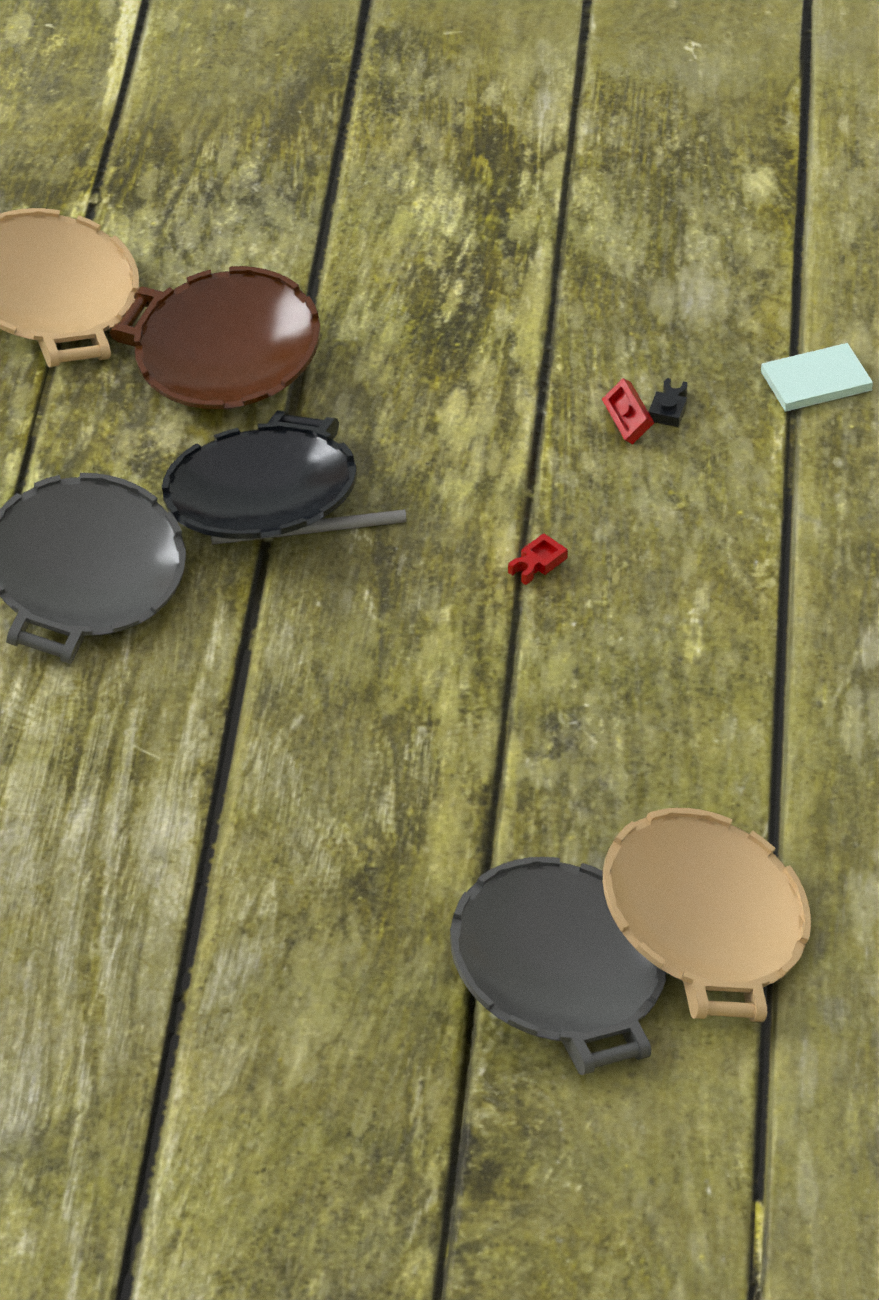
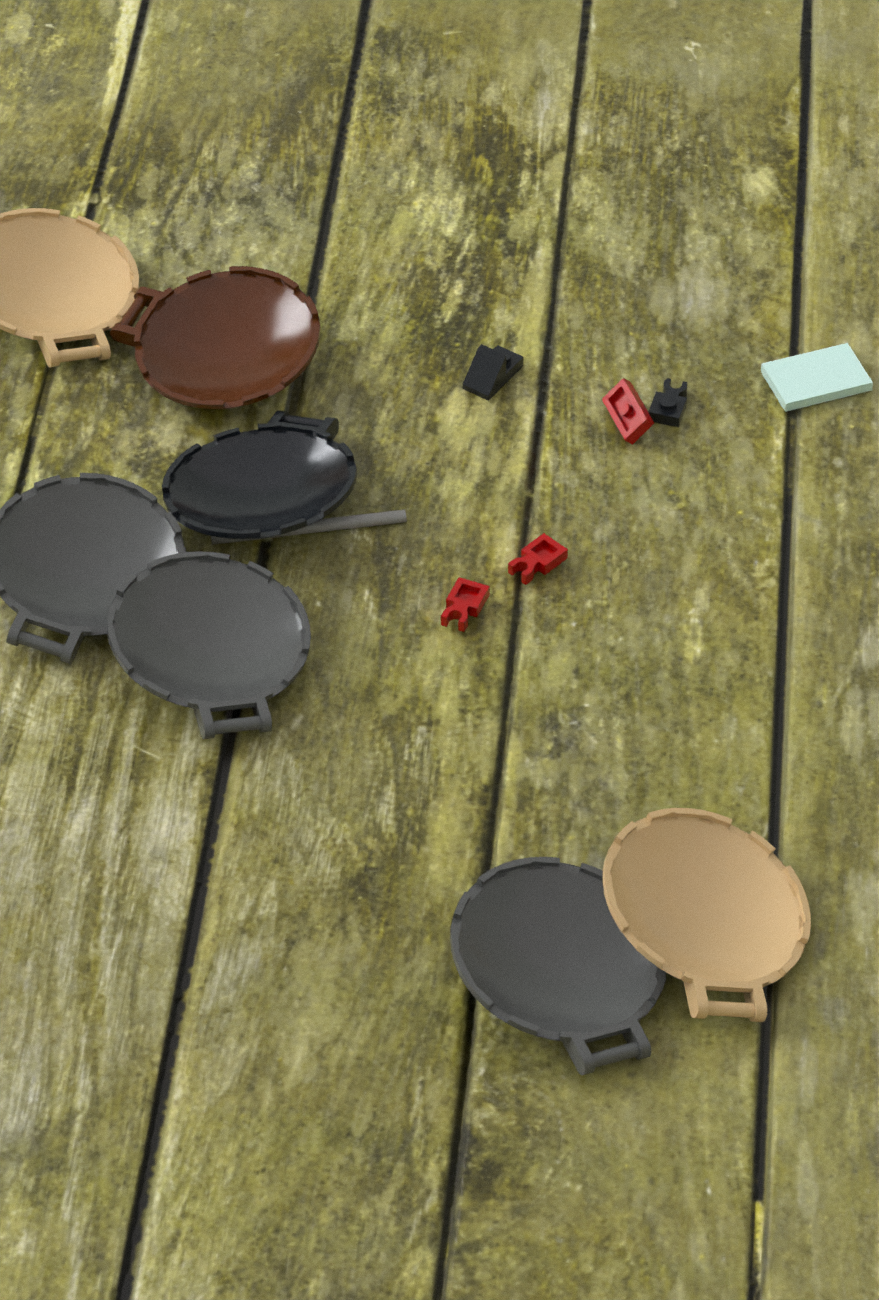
(210, 636): none -> dark grey dish
(464, 600): none -> red plate
(491, 370): none -> black slope

